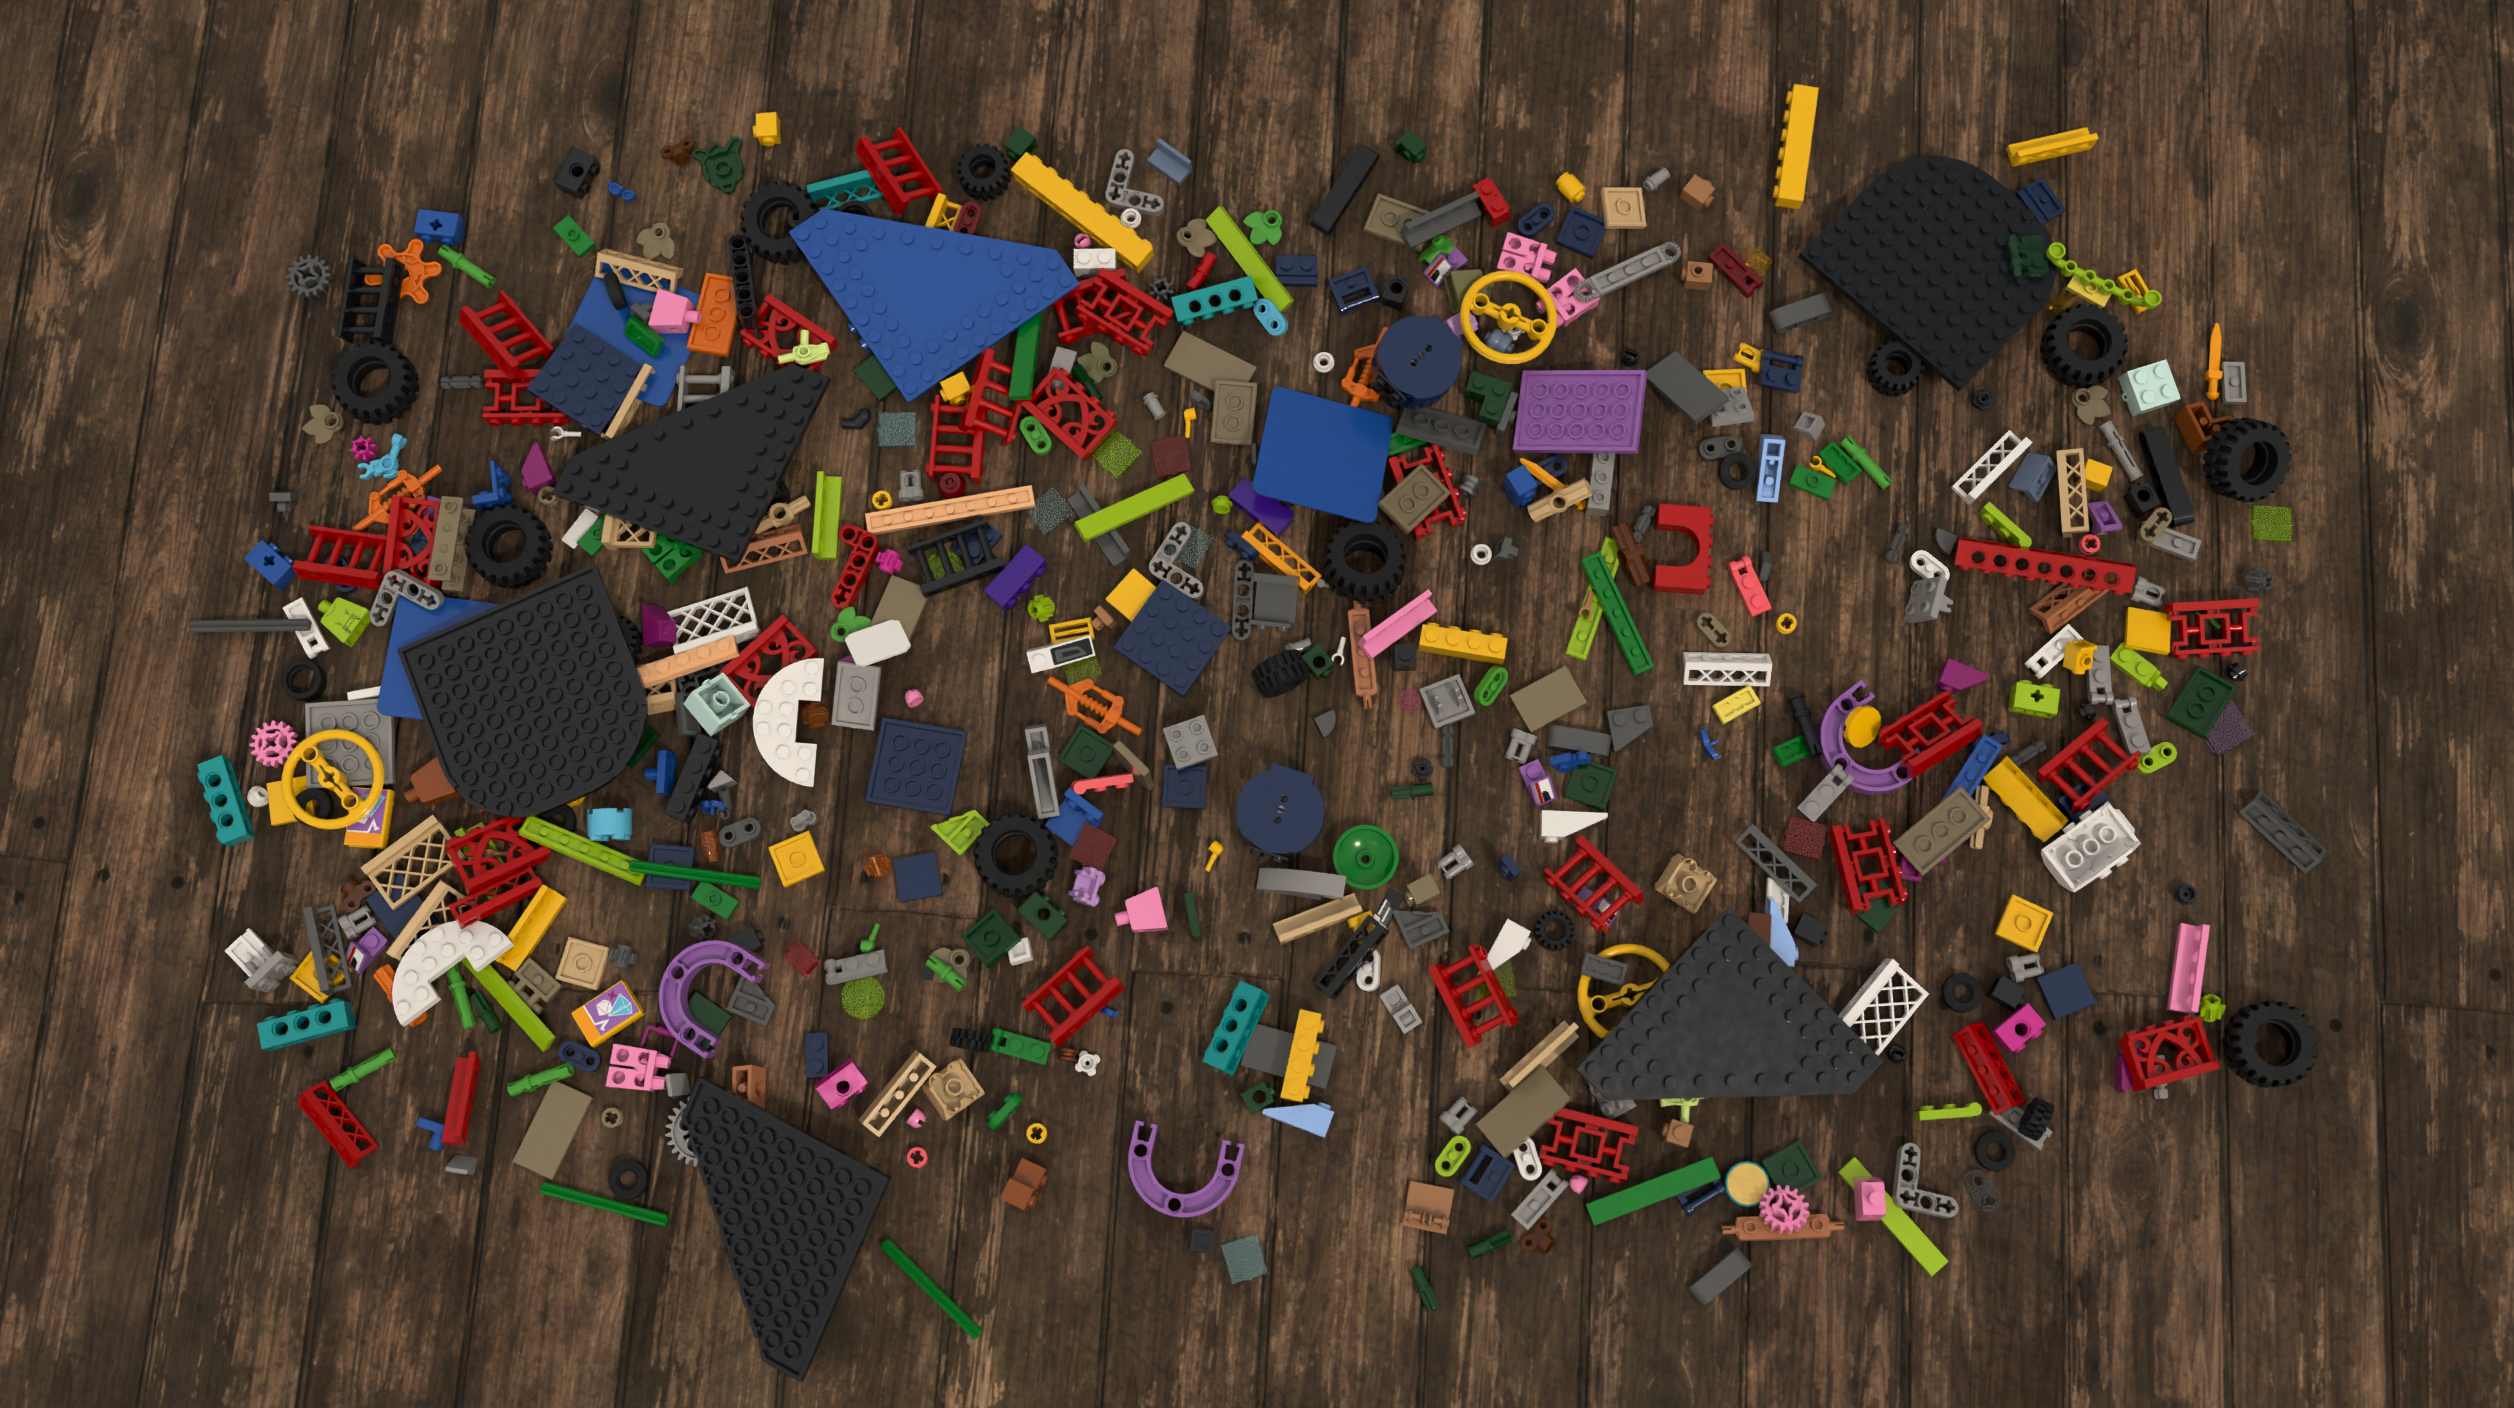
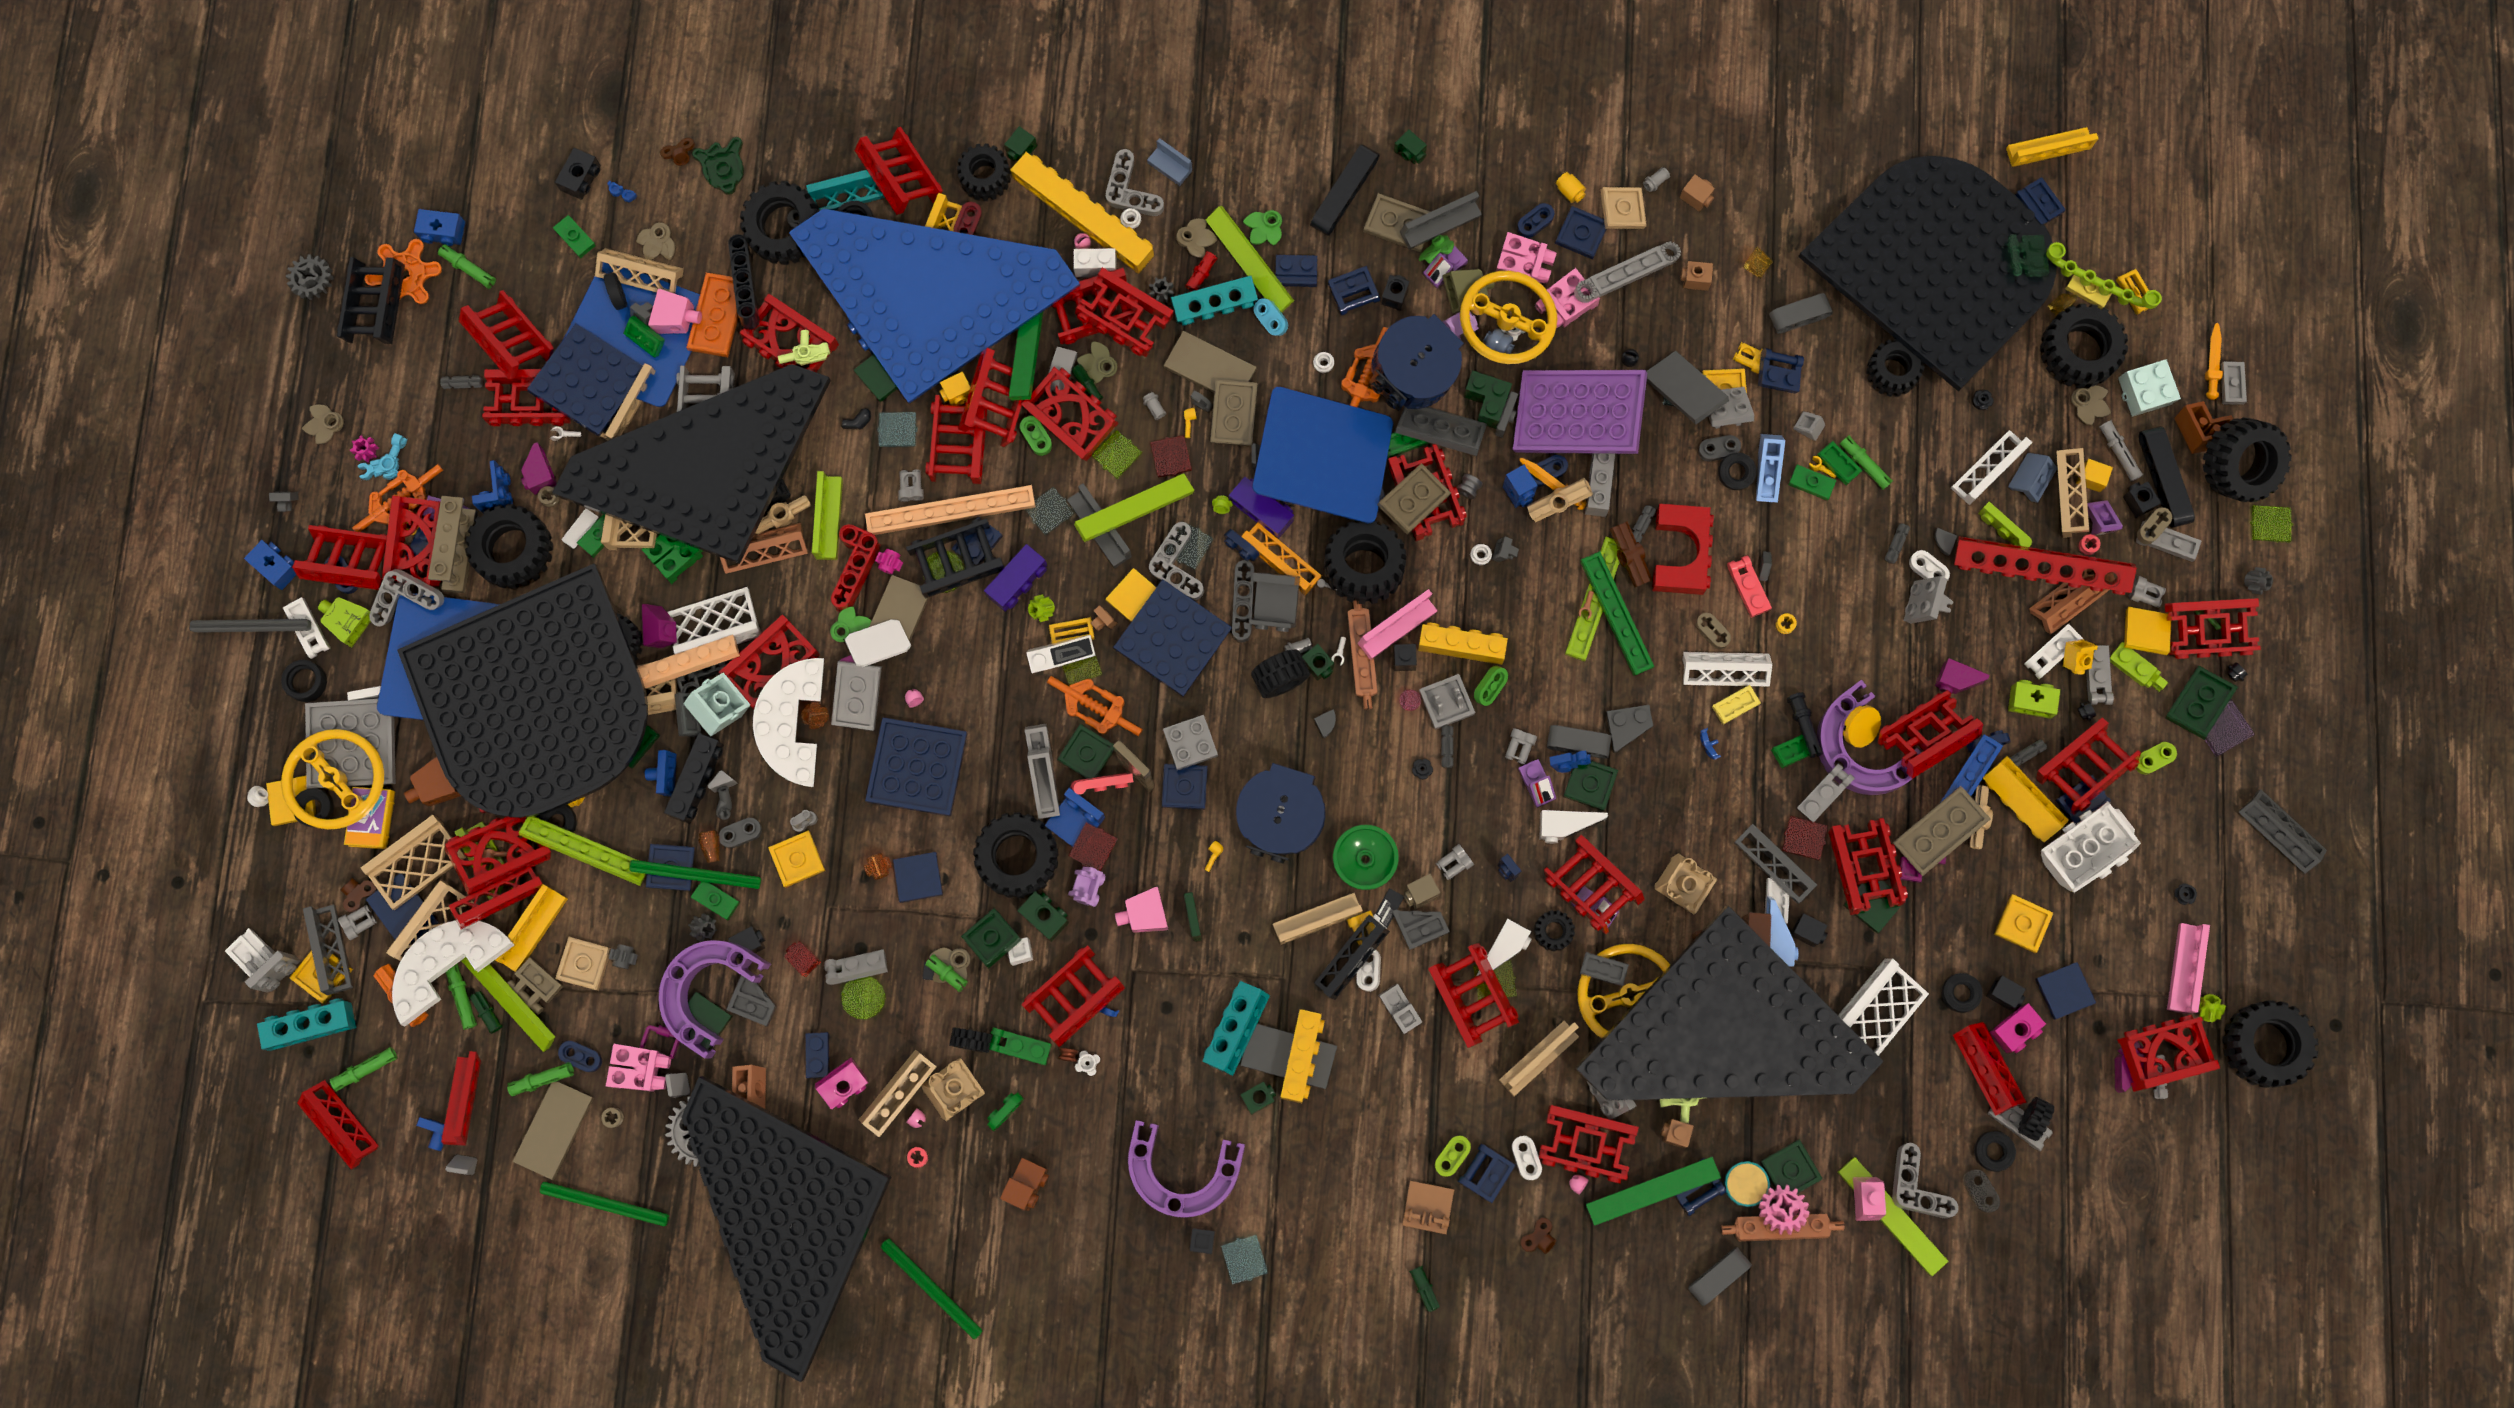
(241, 828): teal brick -> none
(264, 743): bright pink gear -> none
(357, 365): black tyre -> none
(364, 952): medium lavender slope -> none
(608, 1013): piece -> none
(609, 823): medium azure brick -> none
(615, 1175): black tyre -> none
(710, 805): blue piece -> none
(767, 129): yellow brick -> none
(869, 945): bright green hand -> none
(878, 496): yellow bush -> none
(952, 490): dark red cone -> none
(961, 831): lime wing -> none
(1030, 1132): yellow bush -> none
(1301, 883): light grey slope -> none
(1305, 1117): light blue slope -> none
(1411, 791): dark green axle -> none
(1452, 1122): light grey piece -> none
(1490, 1243): dark green axle -> none
(1493, 202): red window -> none
(1523, 1111): dark tan tile -> none
(1539, 1200): light grey plate -> none
(1547, 699): dark tan tile -> none
(1735, 270): dark red plate -> none
(1796, 146): yellow brick -> none
(1894, 1057): black hinge -> none
(1949, 1111): lime plate -> none
(2017, 970): light grey piece -> none
(2131, 726): light grey plate -> none

